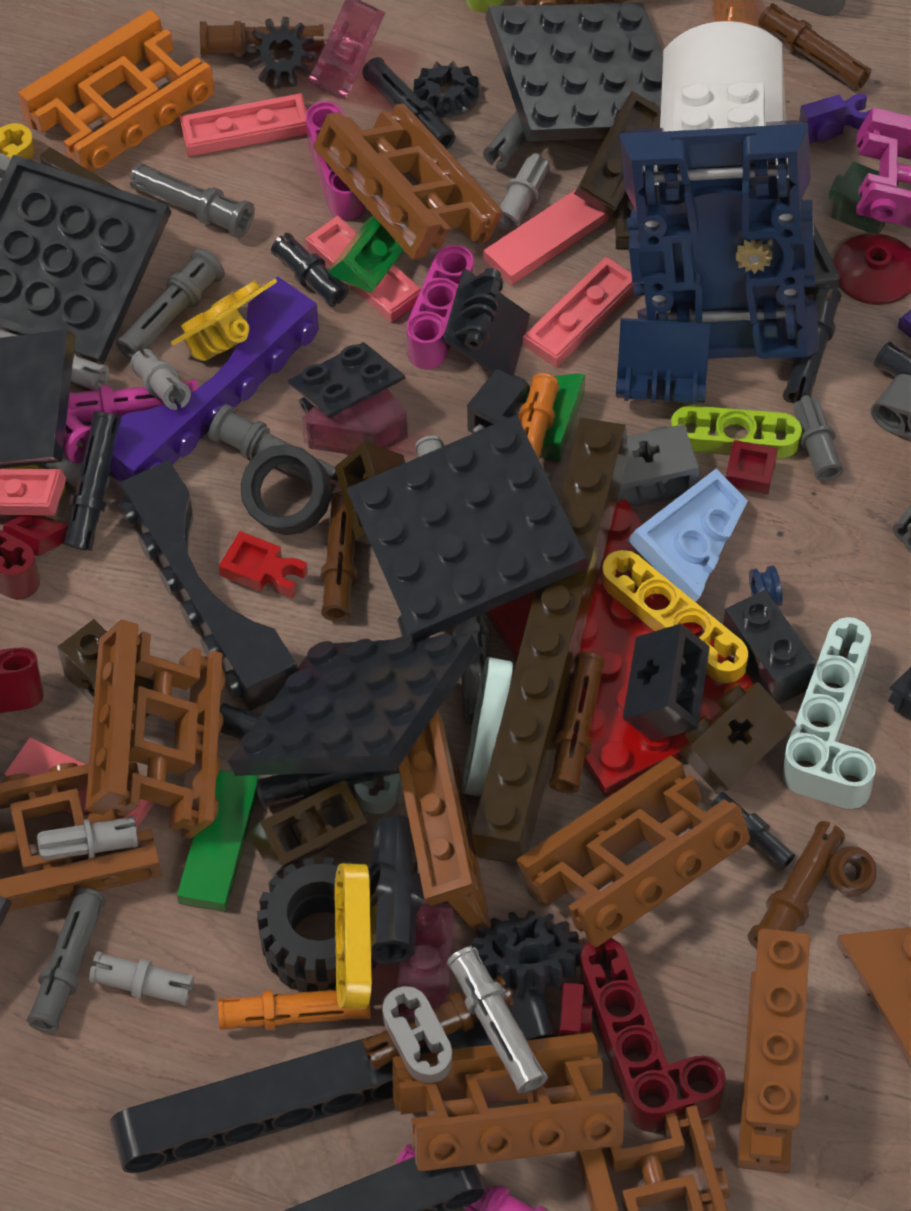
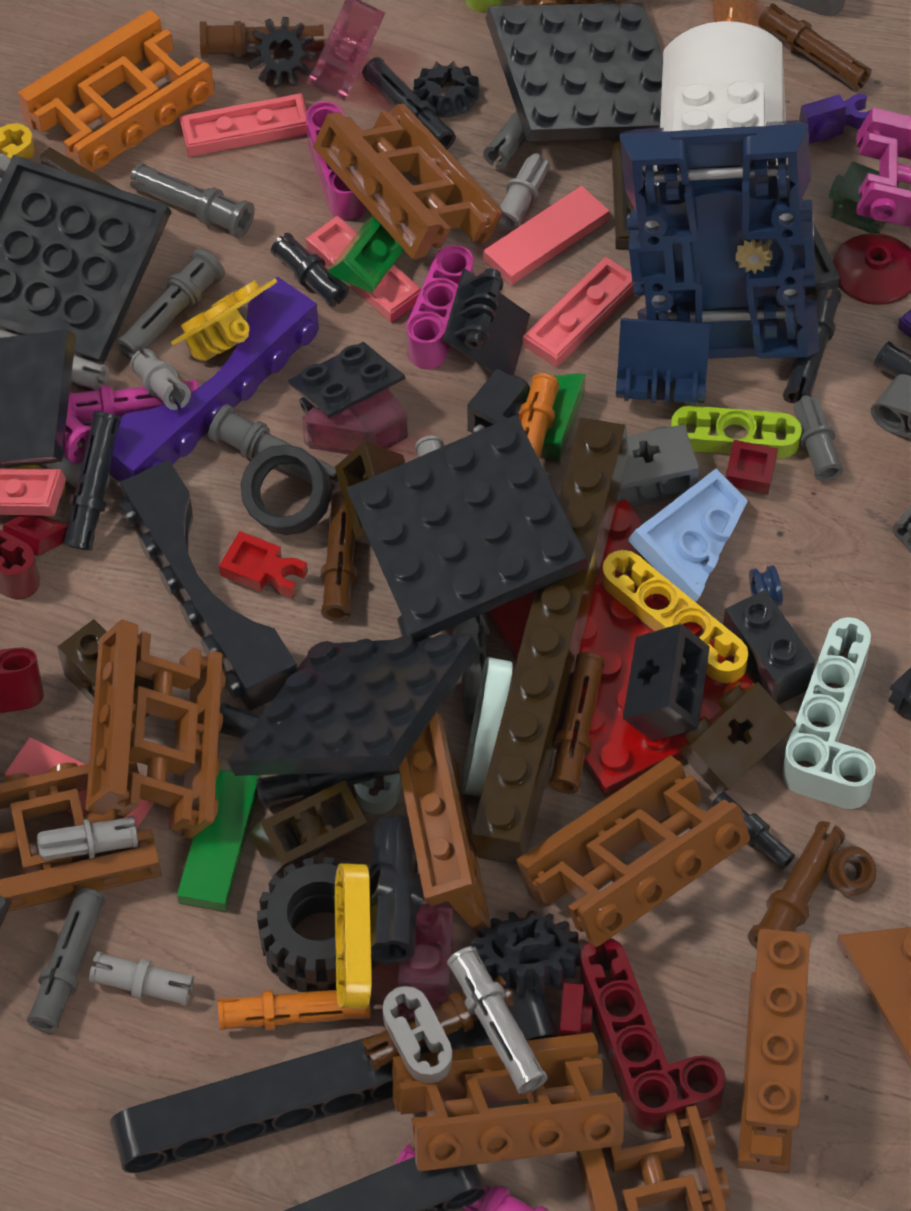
(604, 178): dark brown tile -> none

